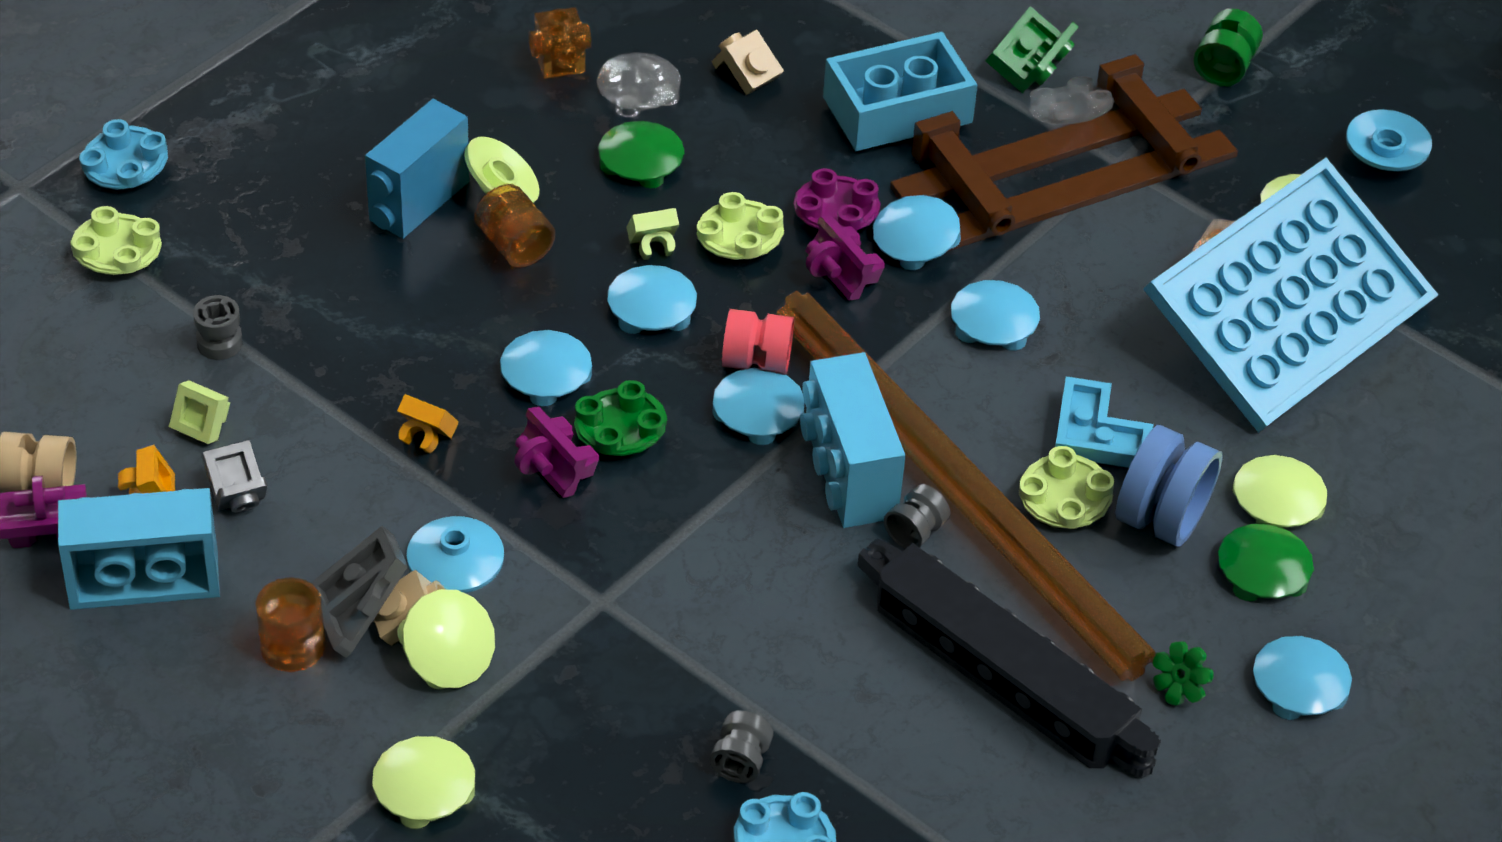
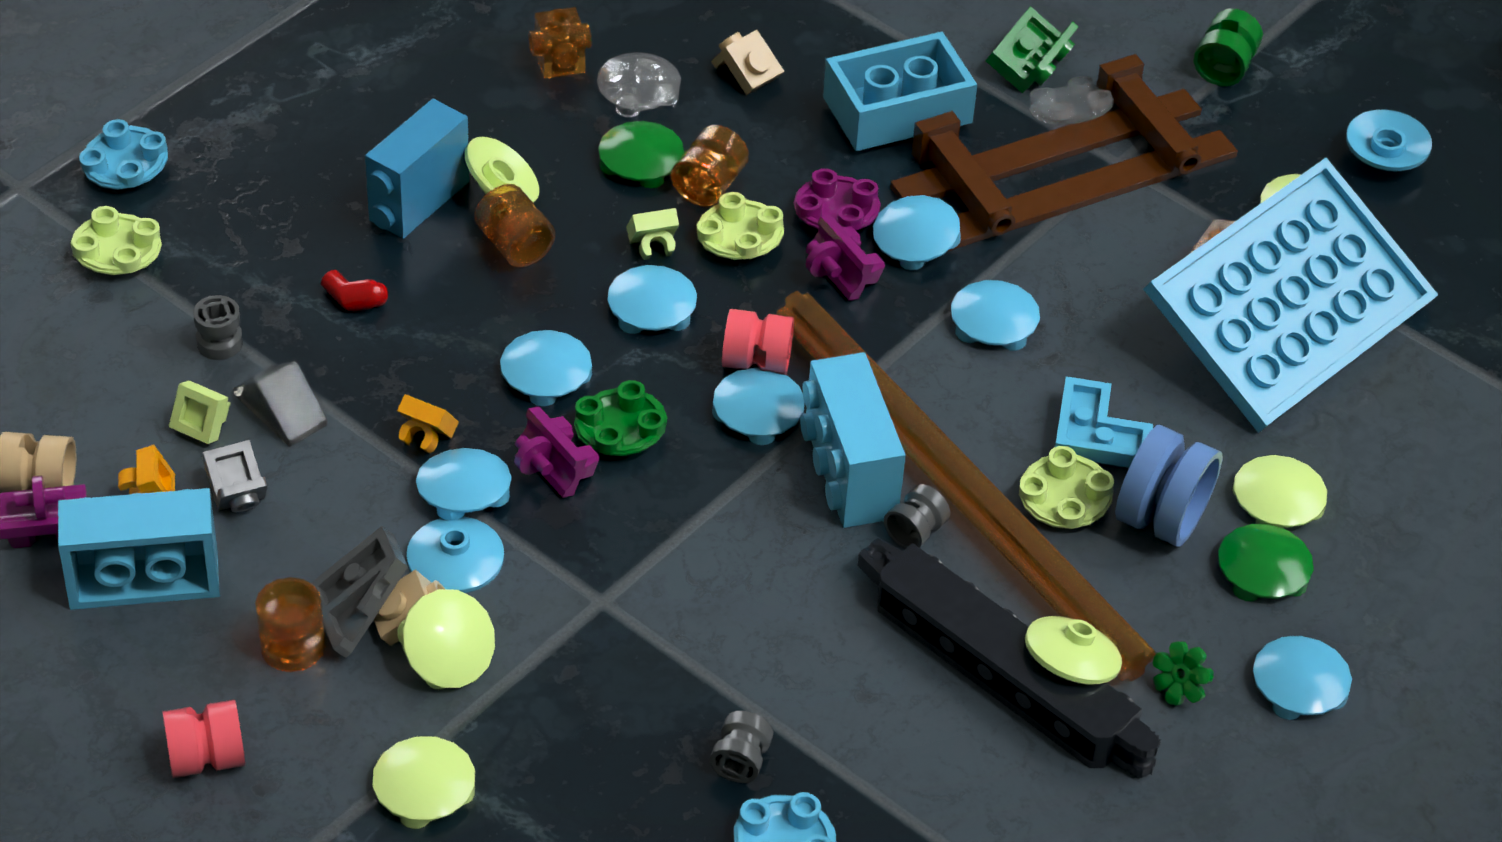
(204, 738): none -> coral wheel
(283, 402): none -> clear smoke slope
(356, 294): none -> red arm
(463, 482): none -> medium azure dish
(710, 165): none -> clear orange wheel
(1073, 650): none -> yellowish green dish

